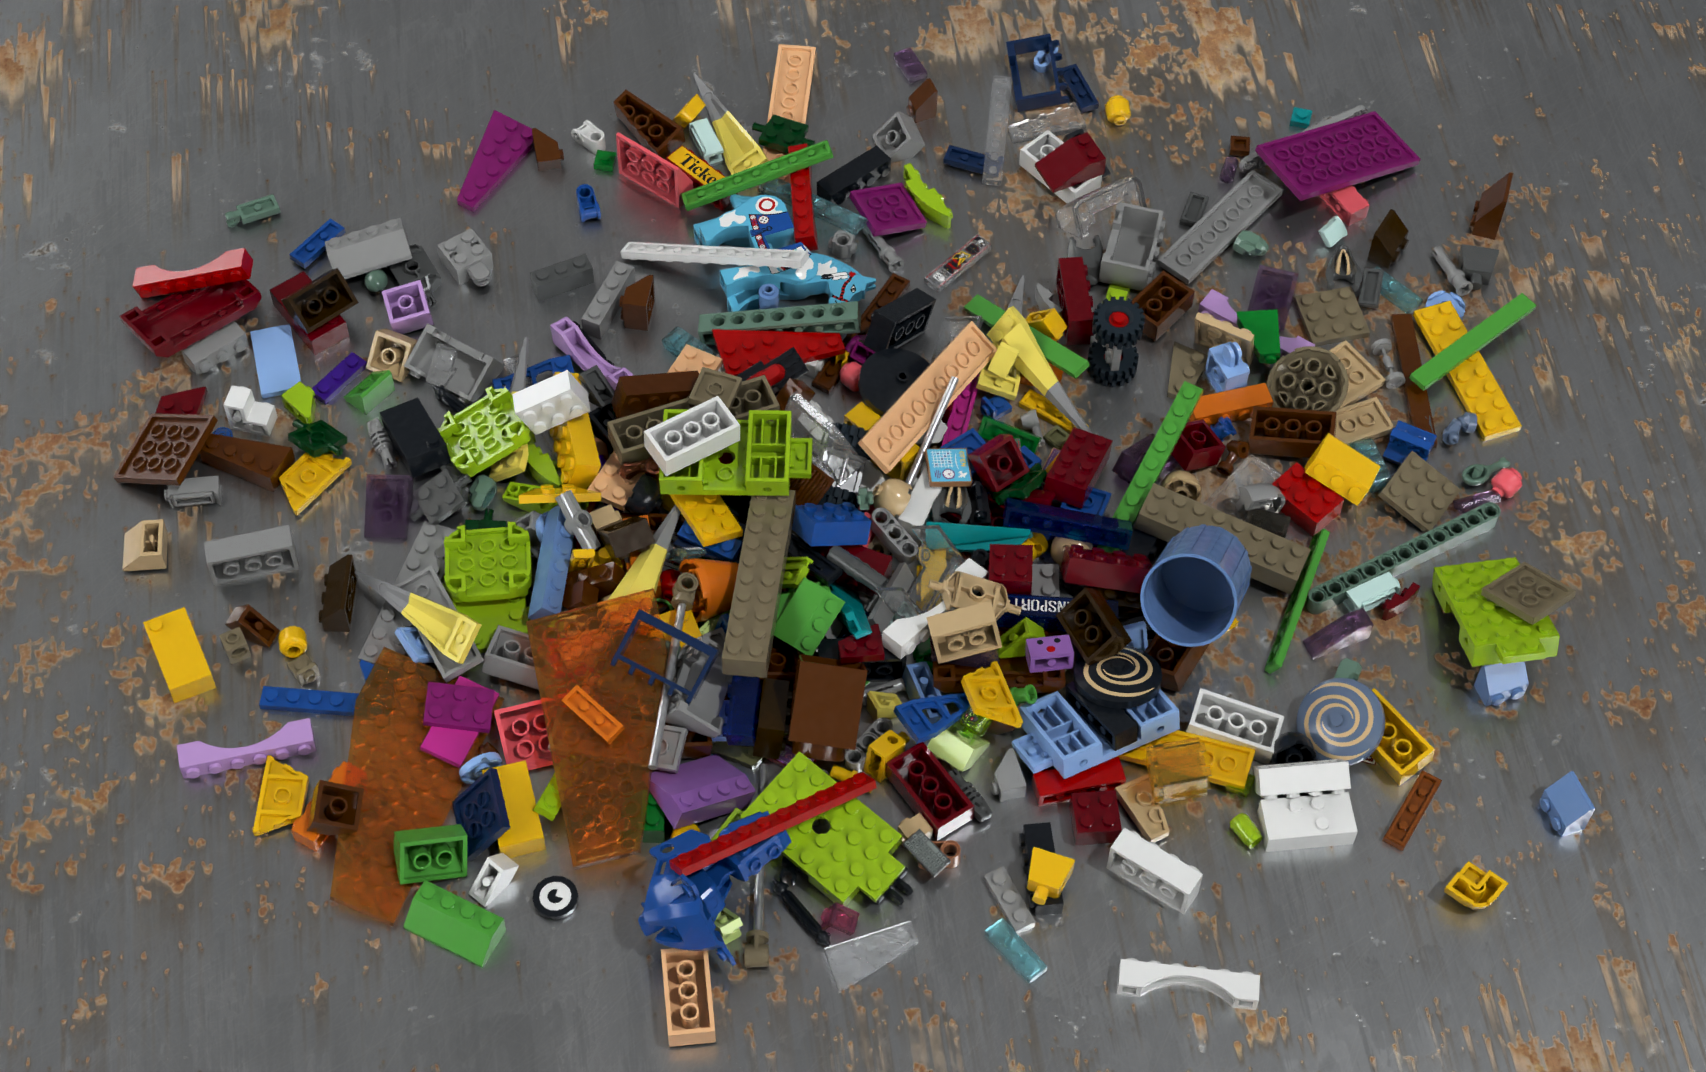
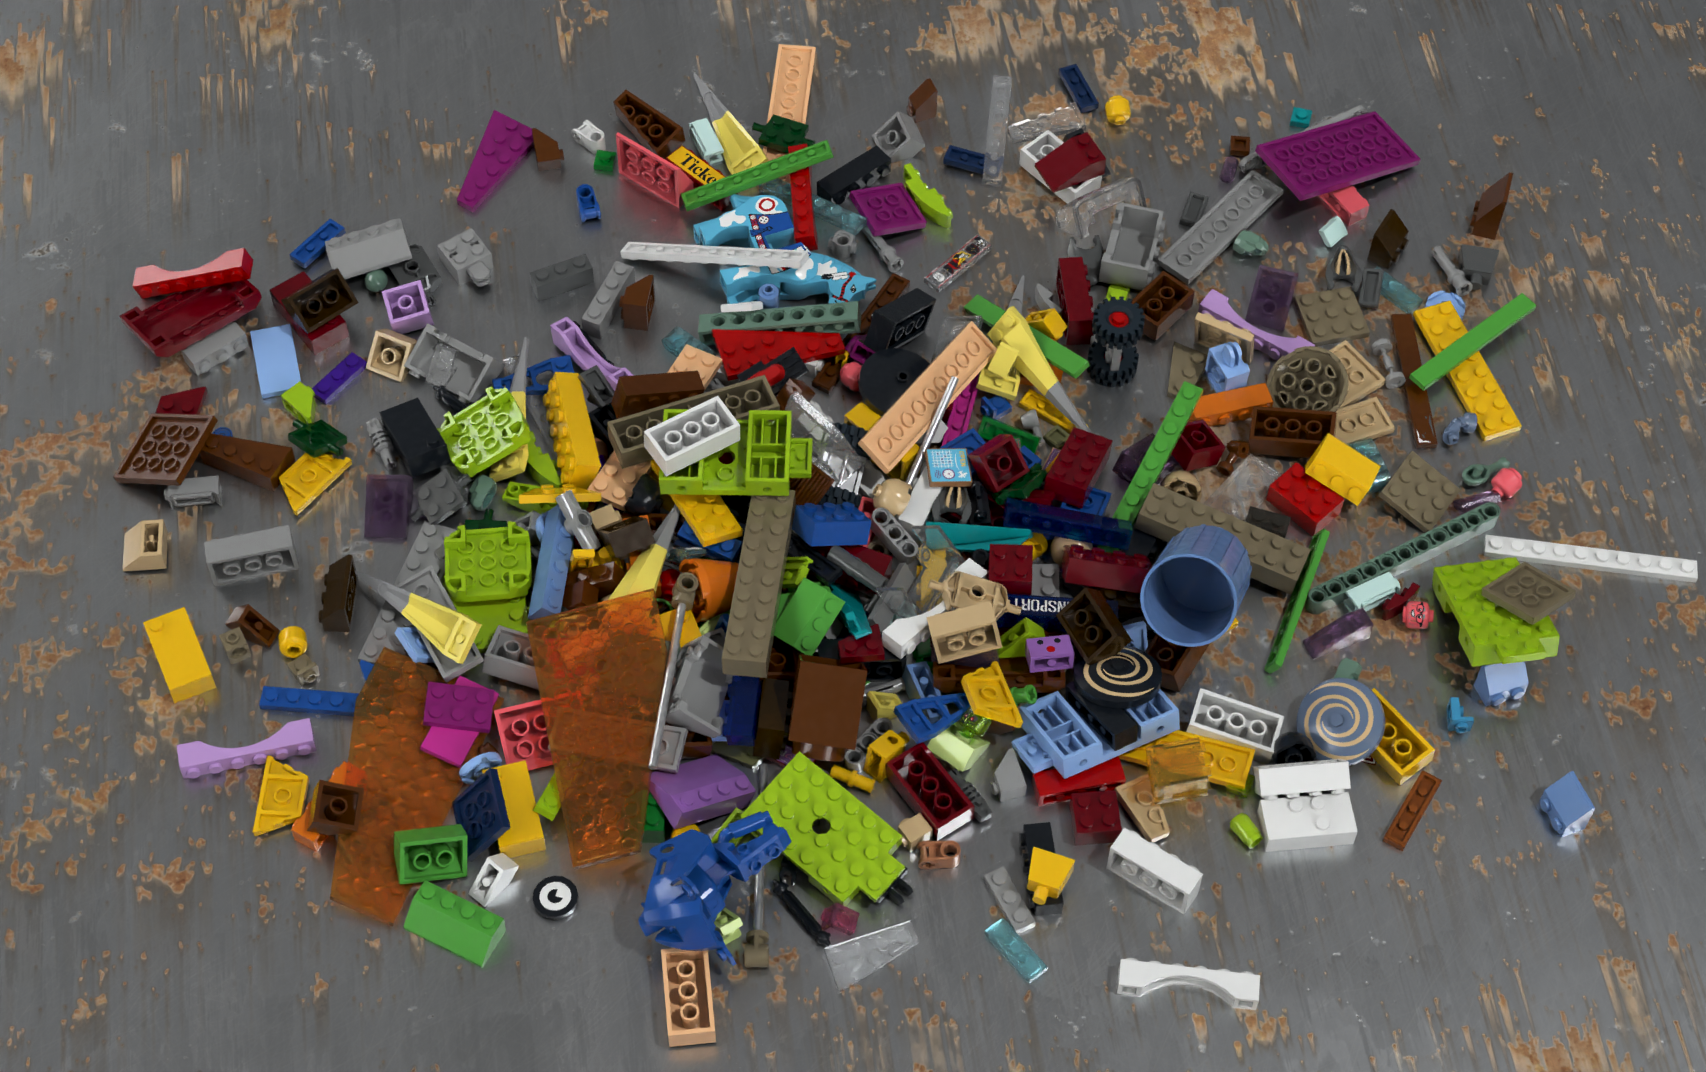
(247, 414): white brick -> none
(253, 211): sand green plate -> none
(371, 391): bright green slope -> none
(551, 402): white brick -> none
(593, 714): orange plate -> none
(629, 470): copper piece -> none
(679, 635): dark blue hinge -> none
(689, 111): yellow piece -> none
(715, 383): dark tan plate -> none
(742, 306): none -> white tile
(772, 824): red plate -> none
(865, 498): sand green plate -> none
(910, 65): clear purple plate -> none
(926, 853): tile -> none
(1038, 100): dark blue hinge -> none
(1043, 56): light blue beam -> none
(1223, 428): blue brick -> none
(1260, 496): light grey brick -> none
(1266, 333): green slope -> none
(1408, 438): blue bracket -> none
(1417, 615): none -> coral head
(1455, 718): none -> dark azure bracket
(1475, 887): yellow brick -> none
(1591, 558): none -> white plate

